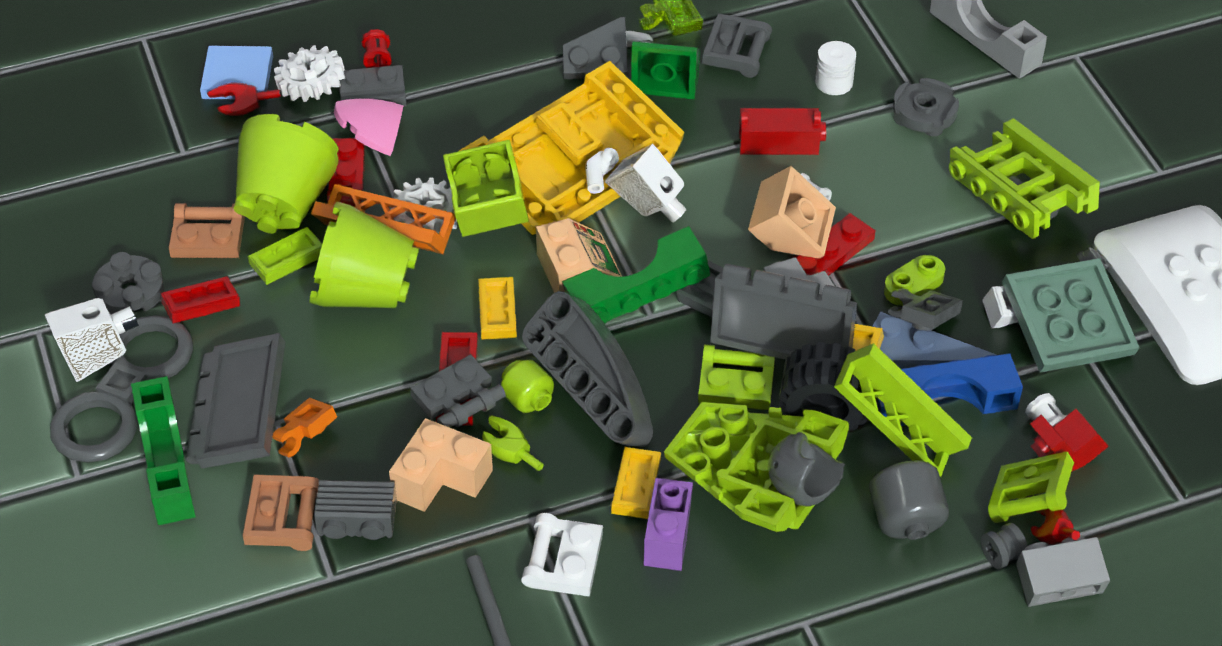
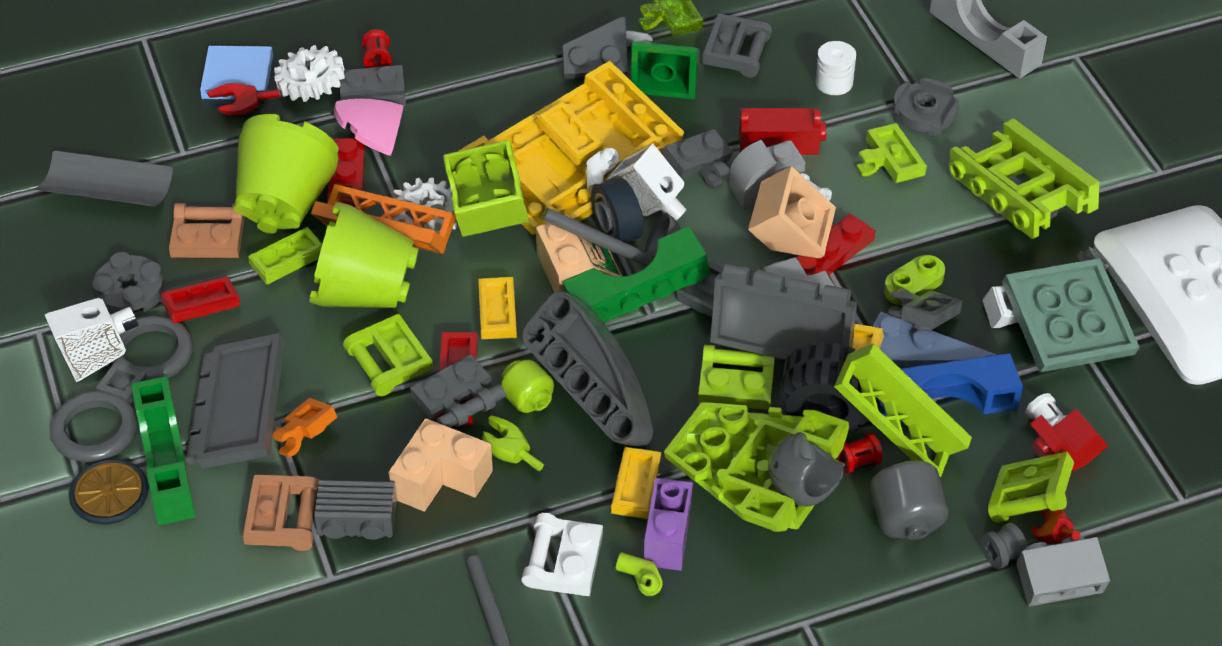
(107, 178): none -> dark grey sticker
(108, 491): none -> pearl gold wheel
(398, 348): none -> lime plate
(617, 210): none -> black wheel
(644, 572): none -> lime arm
(664, 226): none -> dark grey piece
(701, 154): none -> dark grey plate
(759, 163): none -> light grey brick
(871, 453): none -> red bush
(892, 151): none -> lime plate

